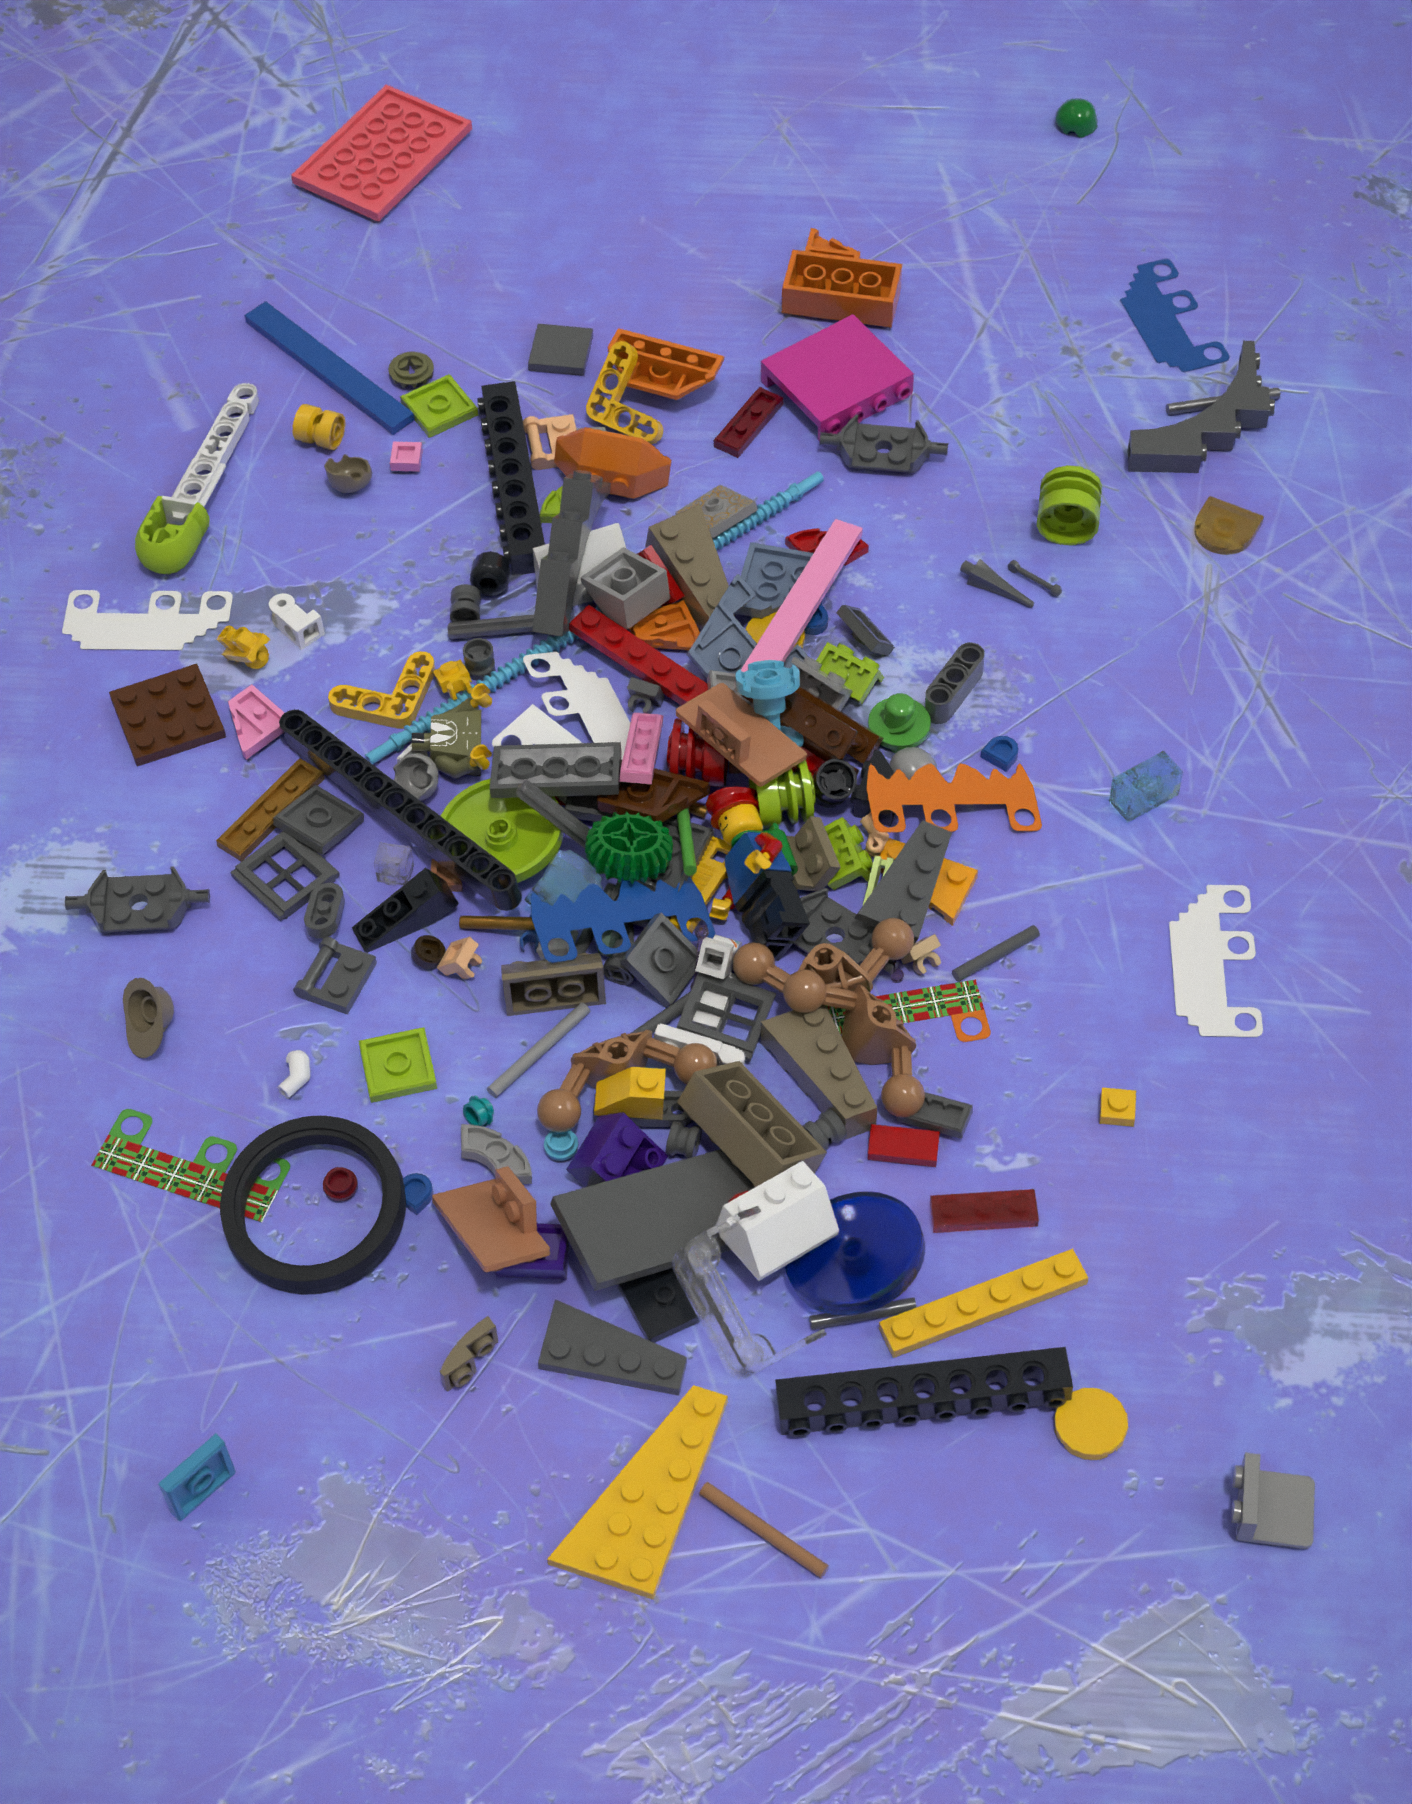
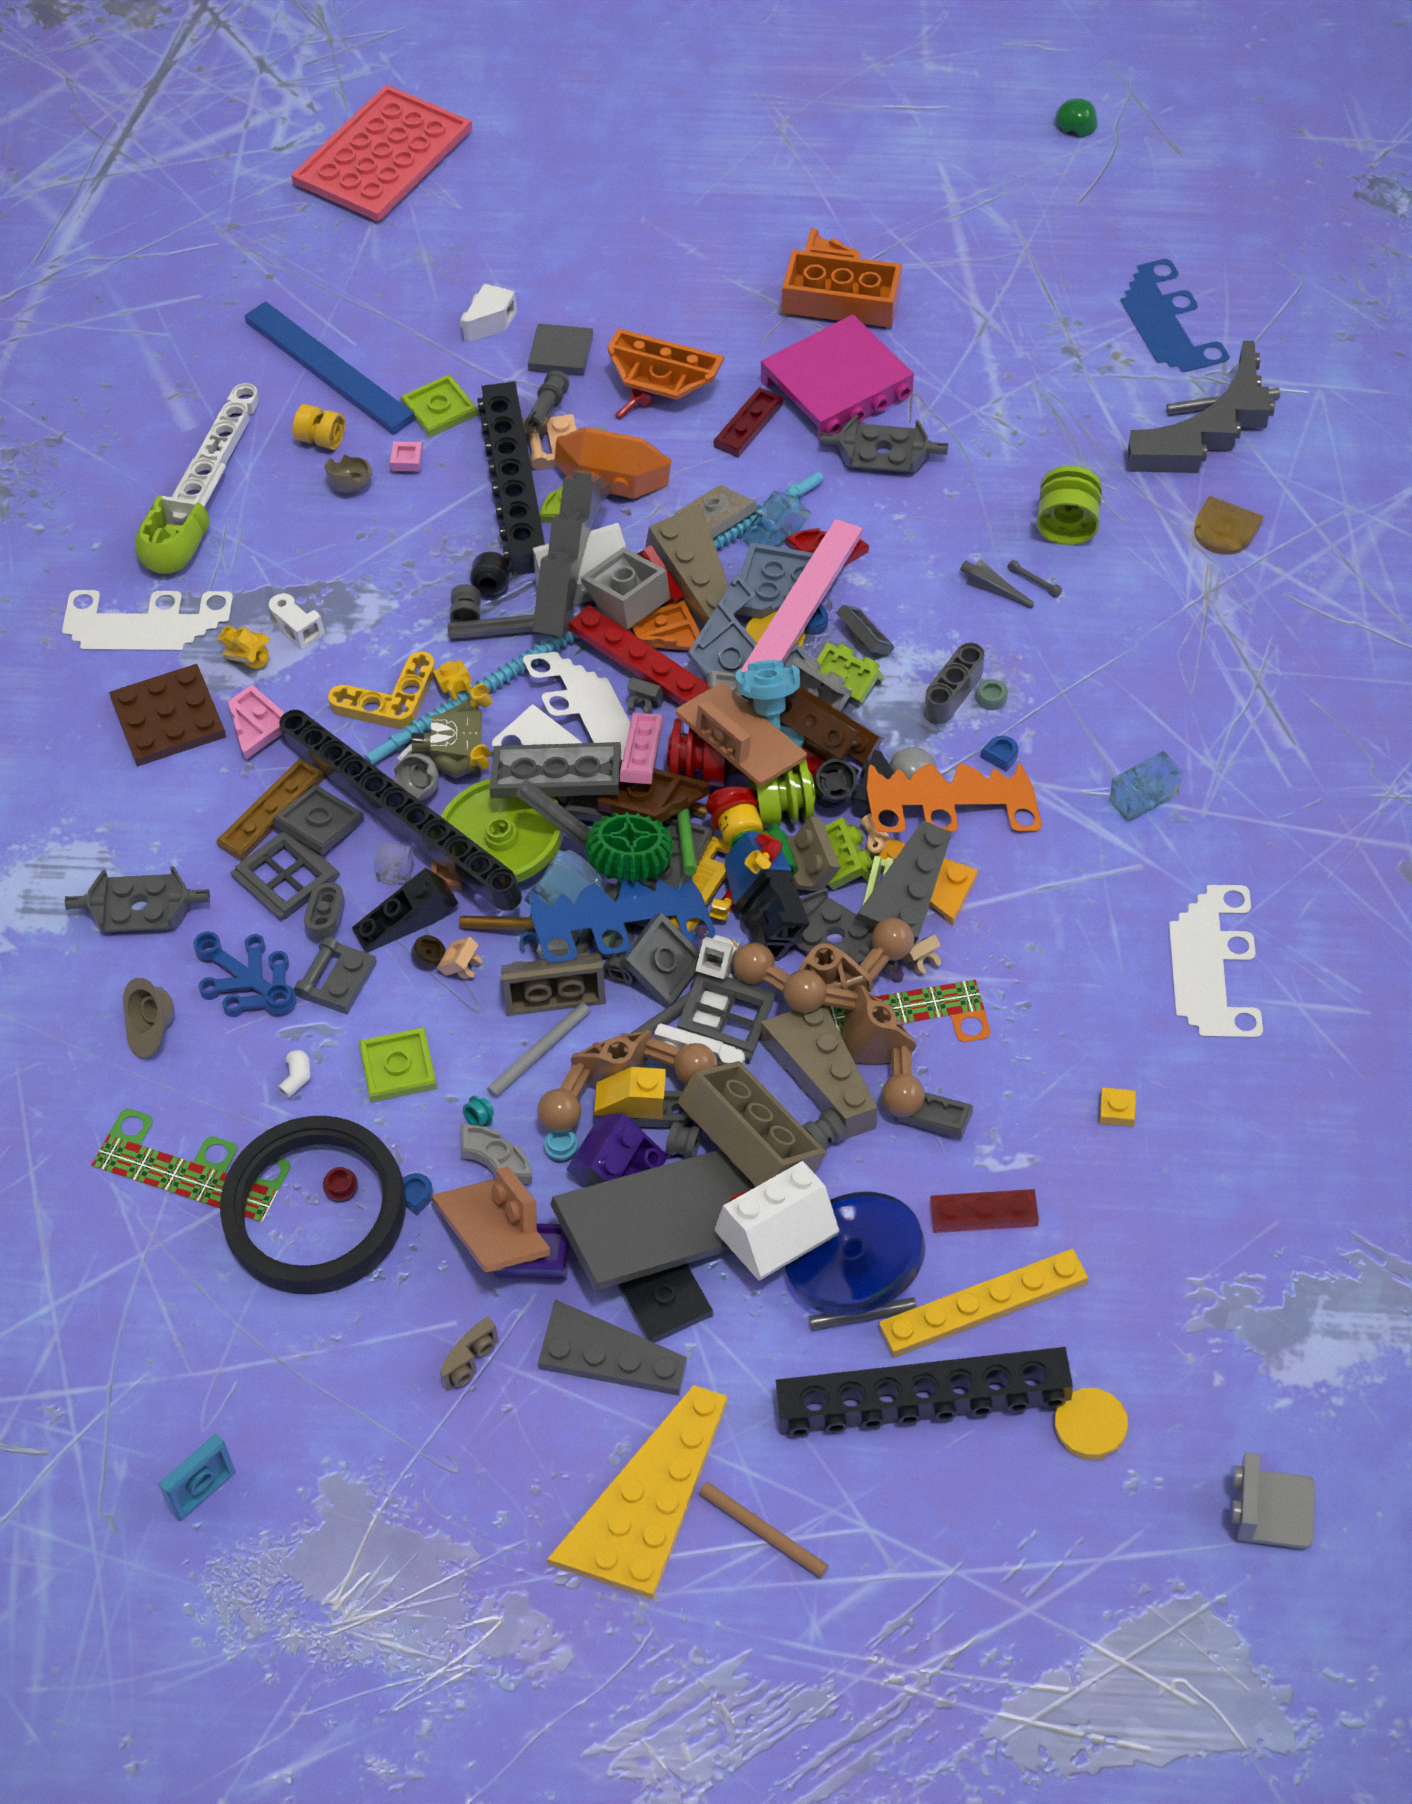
(246, 977): none -> blue plant
(420, 363): olive gear -> none
(479, 658): dark grey wheel -> none
(489, 313): none -> white slope
(549, 396): none -> dark grey pin
(613, 407): yellow beam -> none
(637, 397): none -> red hand
(696, 1271): clear windscreen -> none
(776, 520): none -> clear light blue slope
(900, 722): bright green plate -> none
(903, 1145): red tile -> none
(991, 694): none -> sand green tile
(995, 953): dark grey bar -> none

